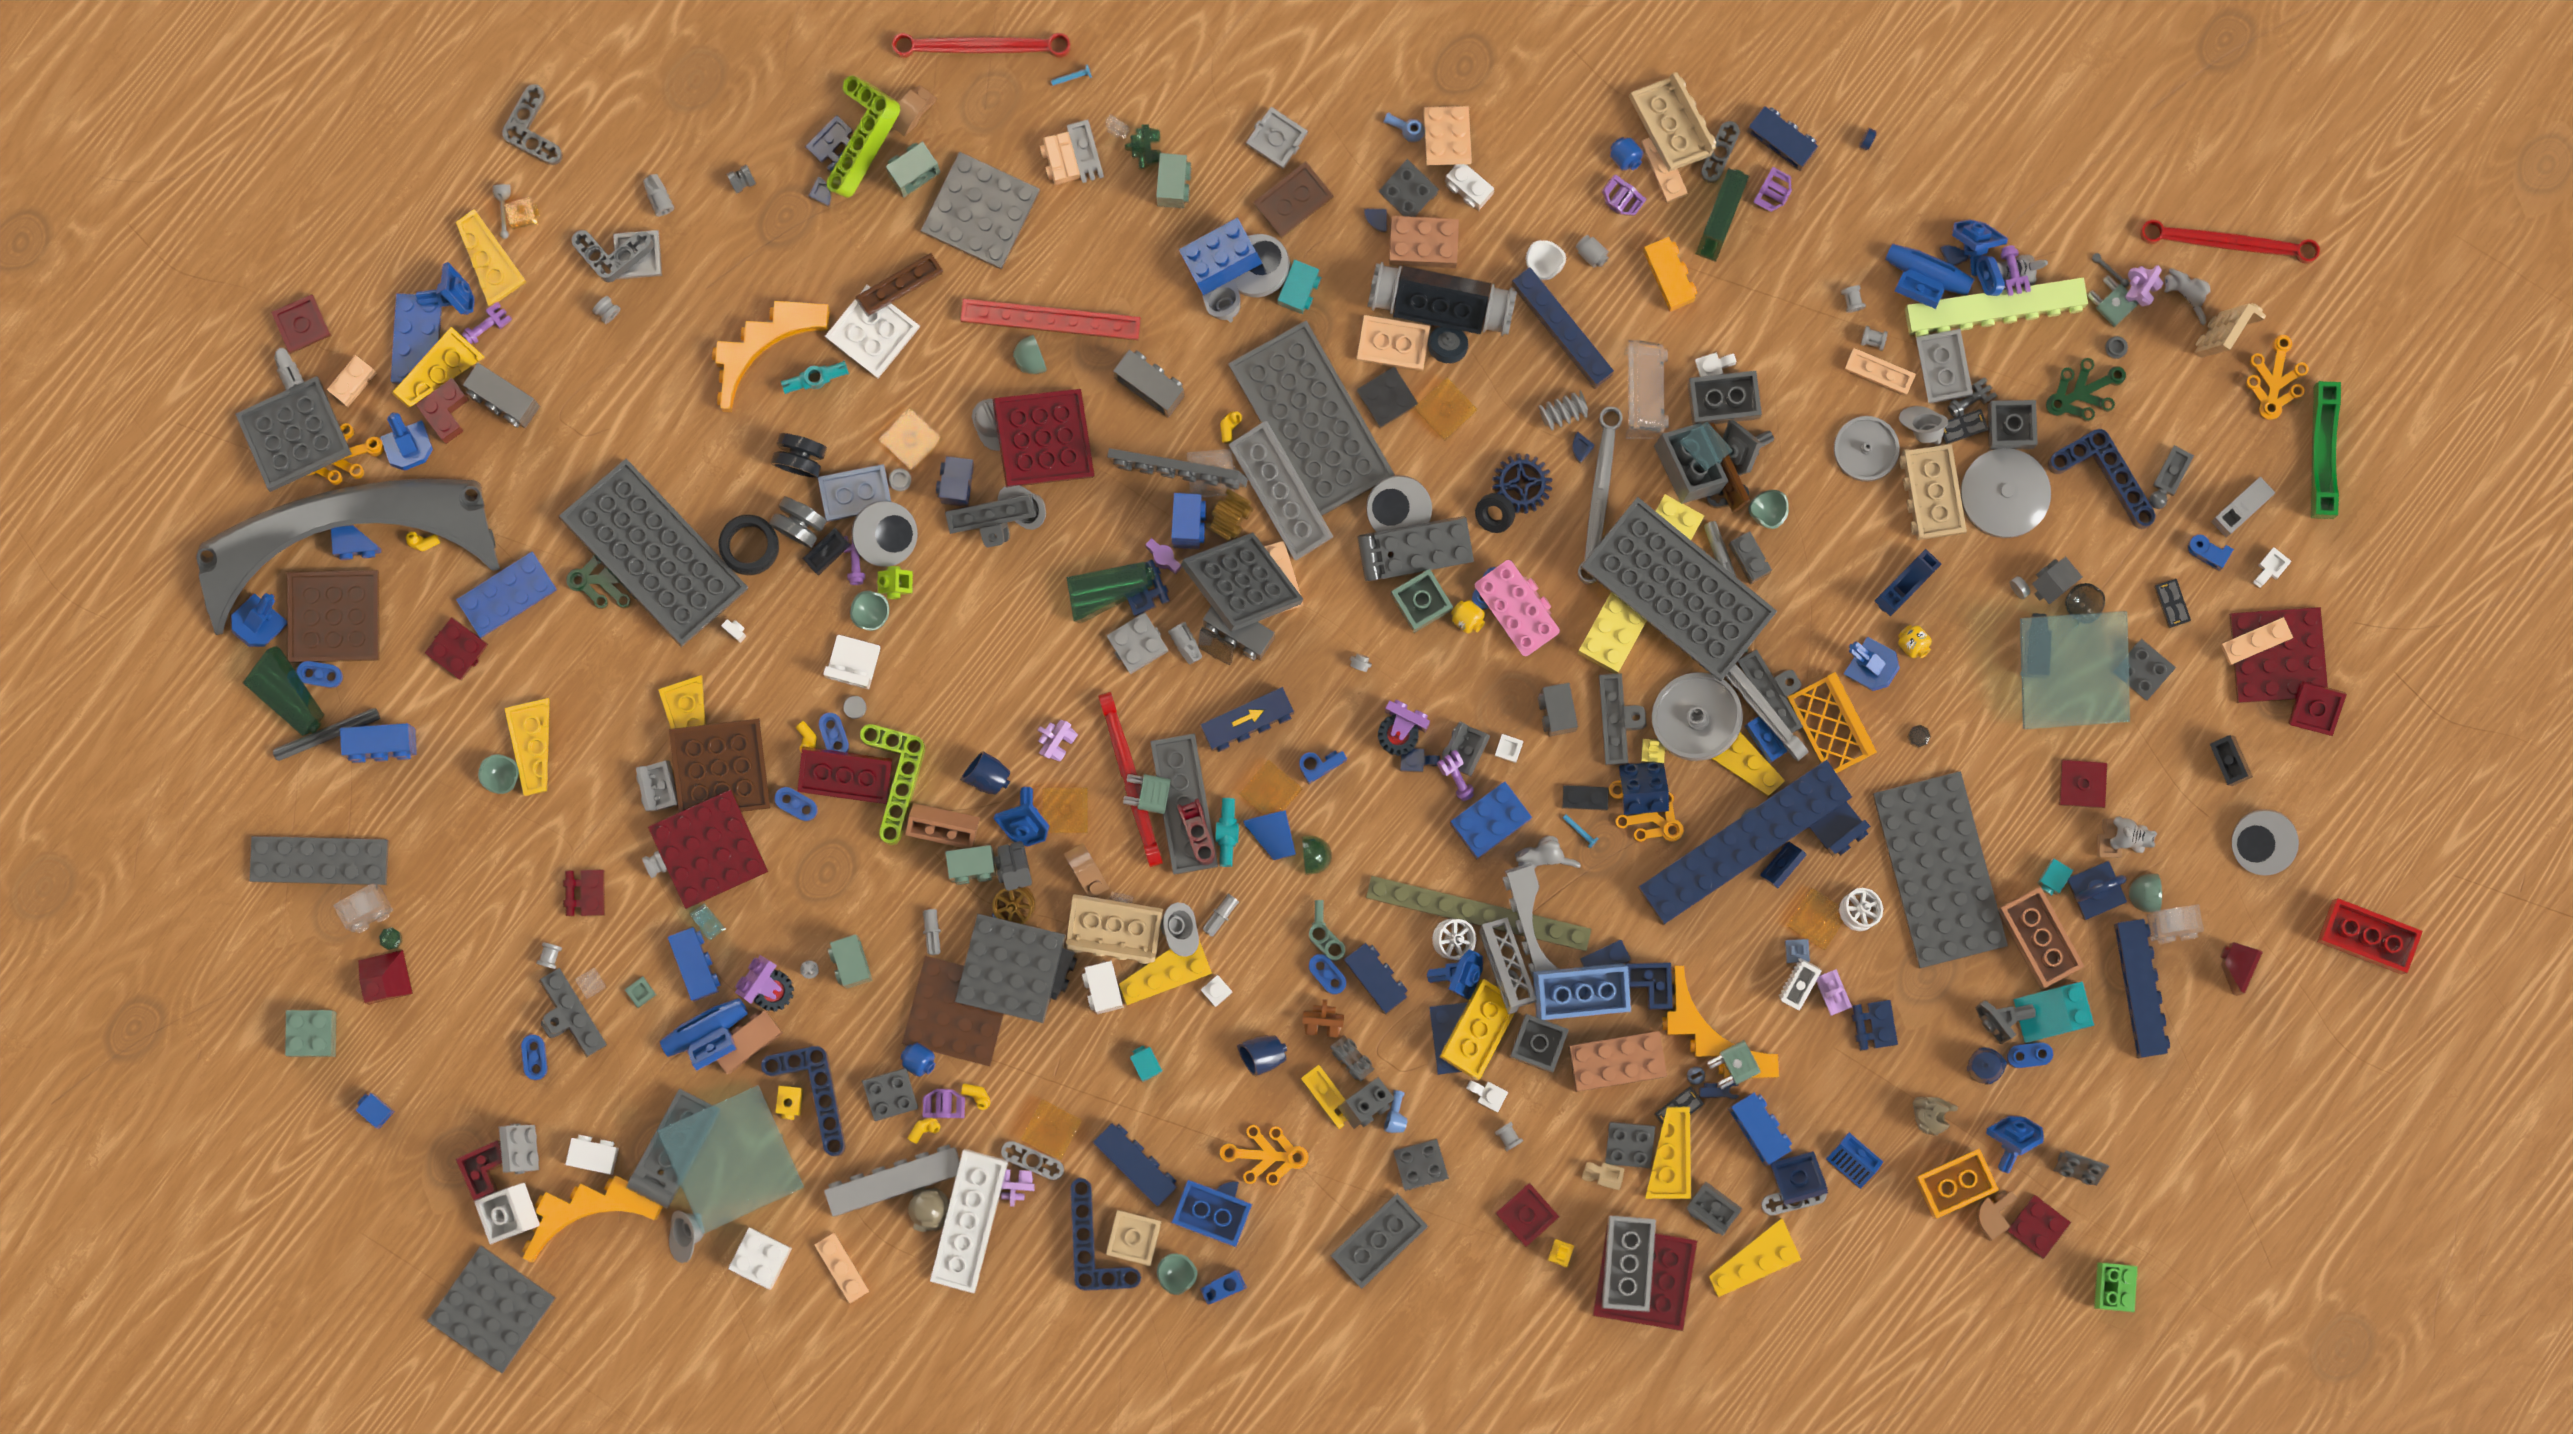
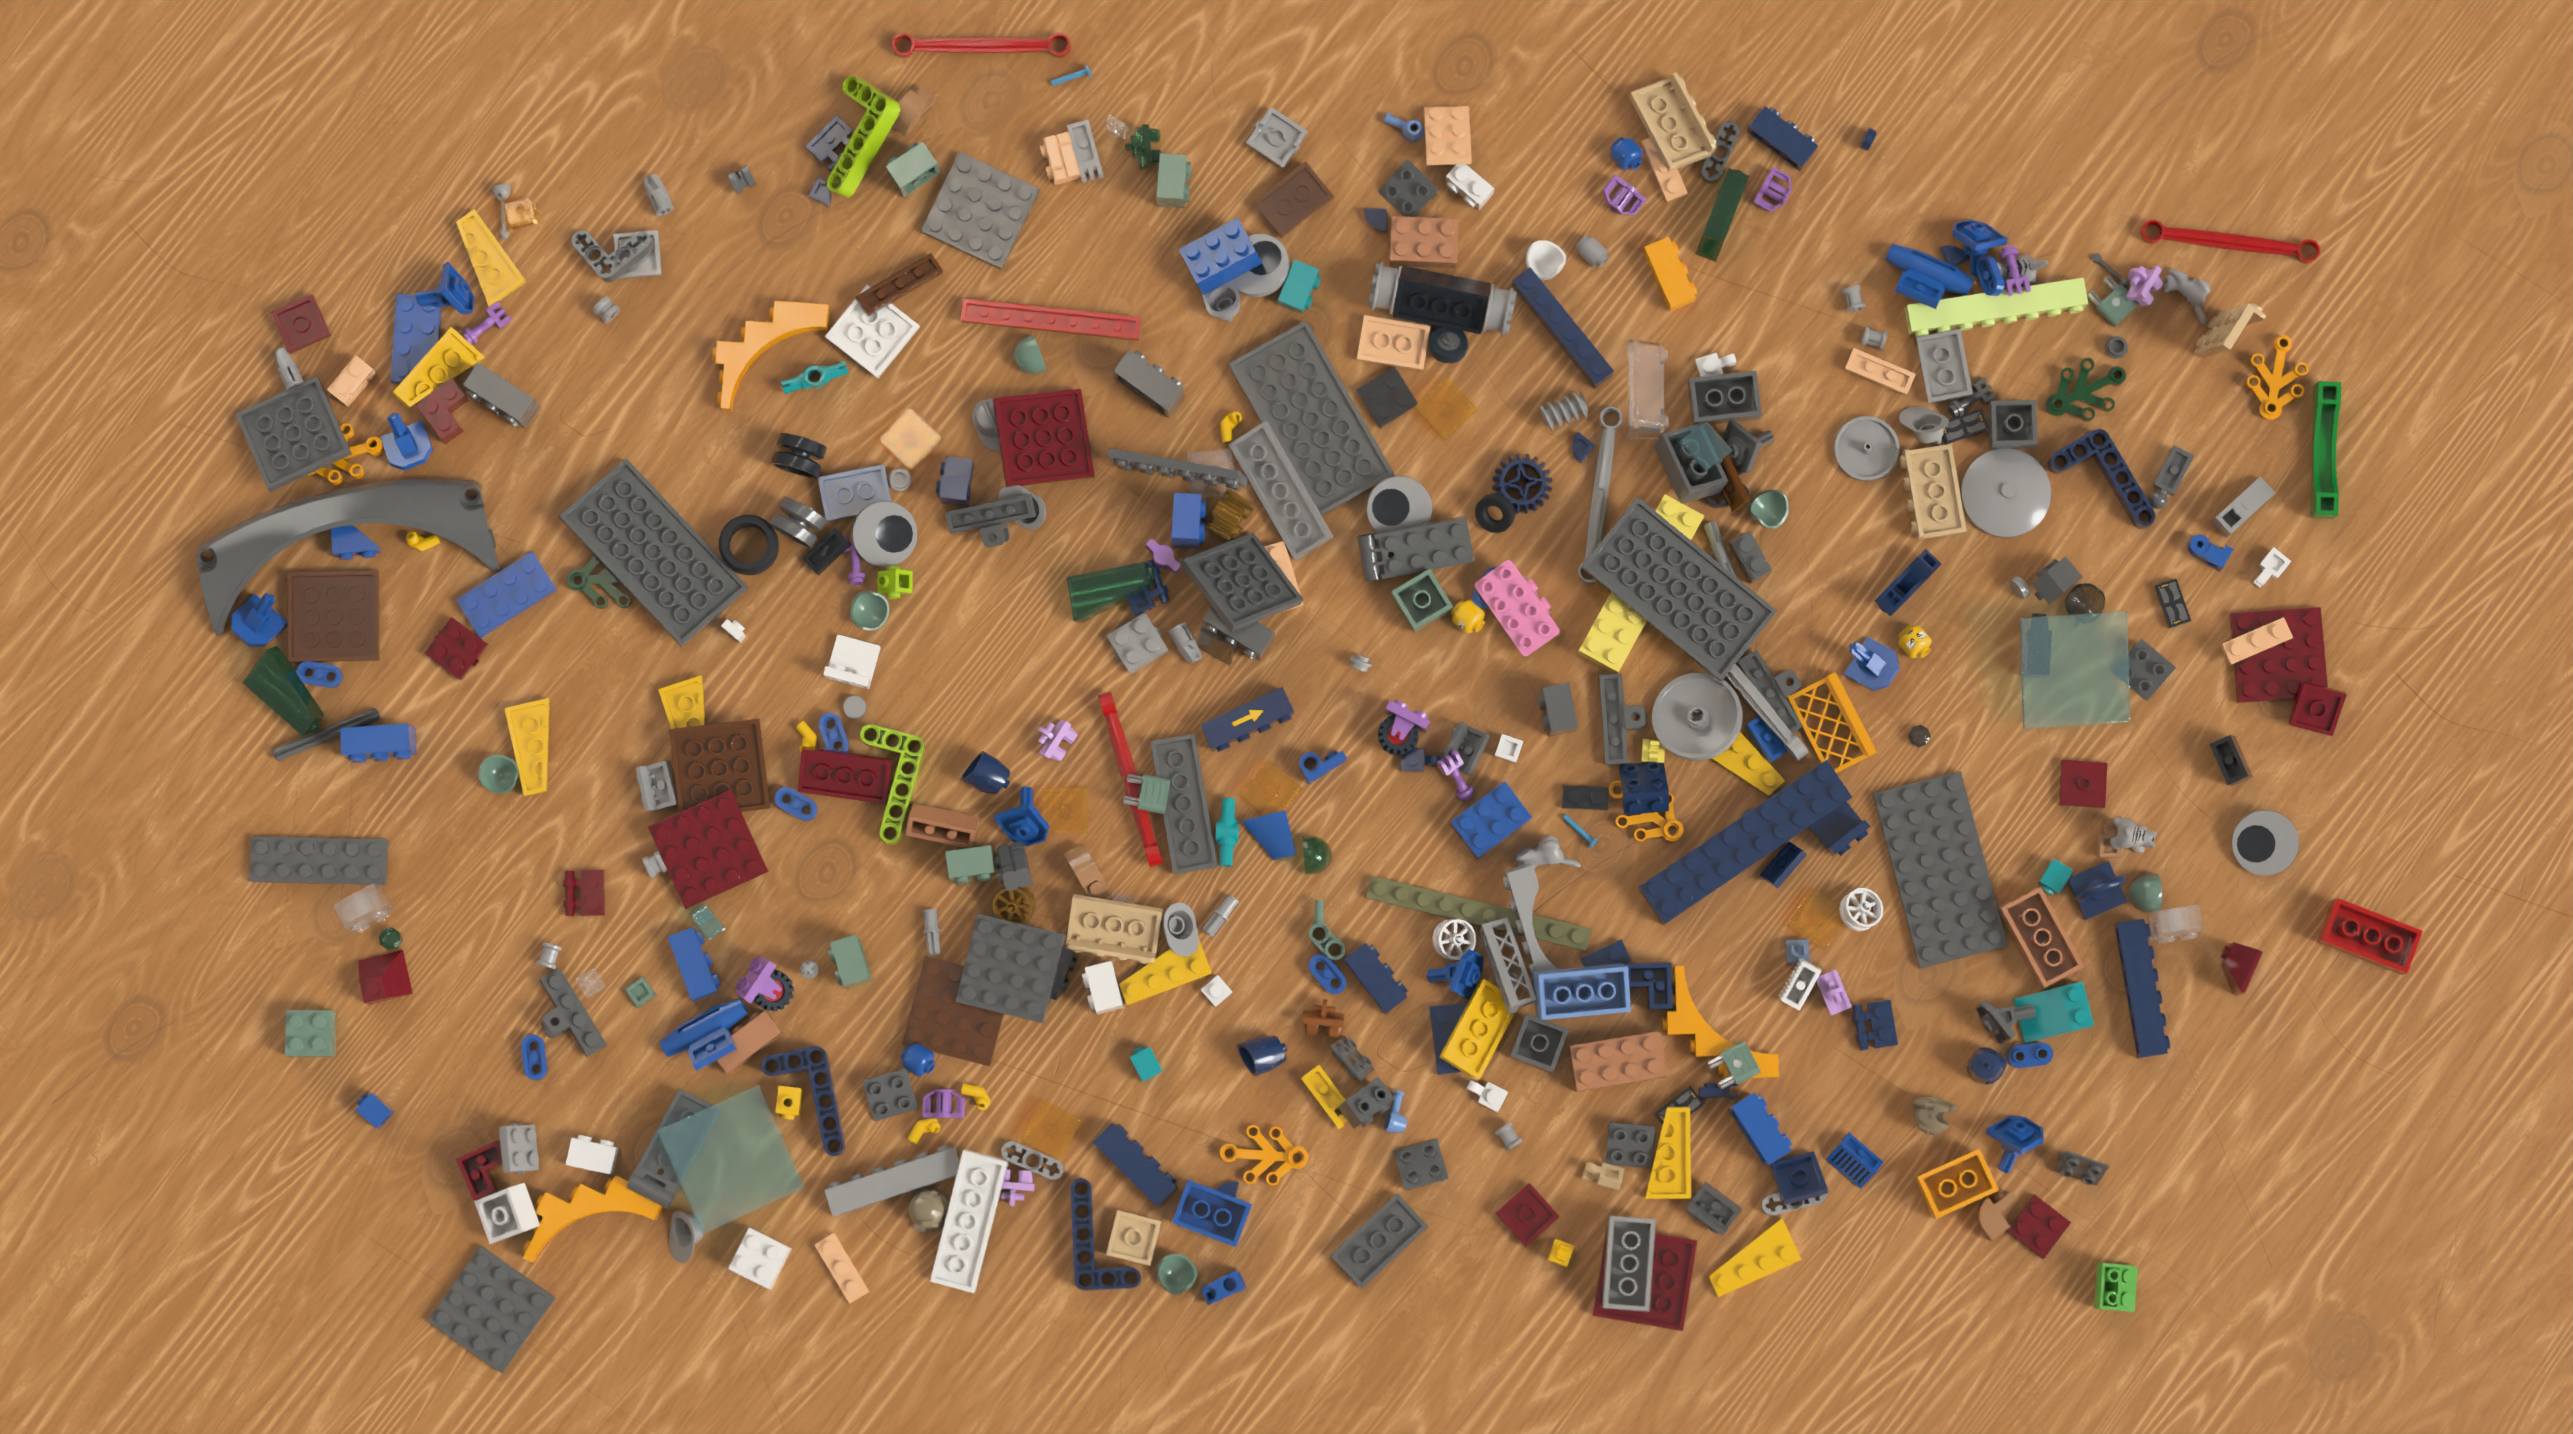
(523, 125): beam -> none
(1192, 817): dark red piece -> none
(1692, 1071): sand blue hinge -> none

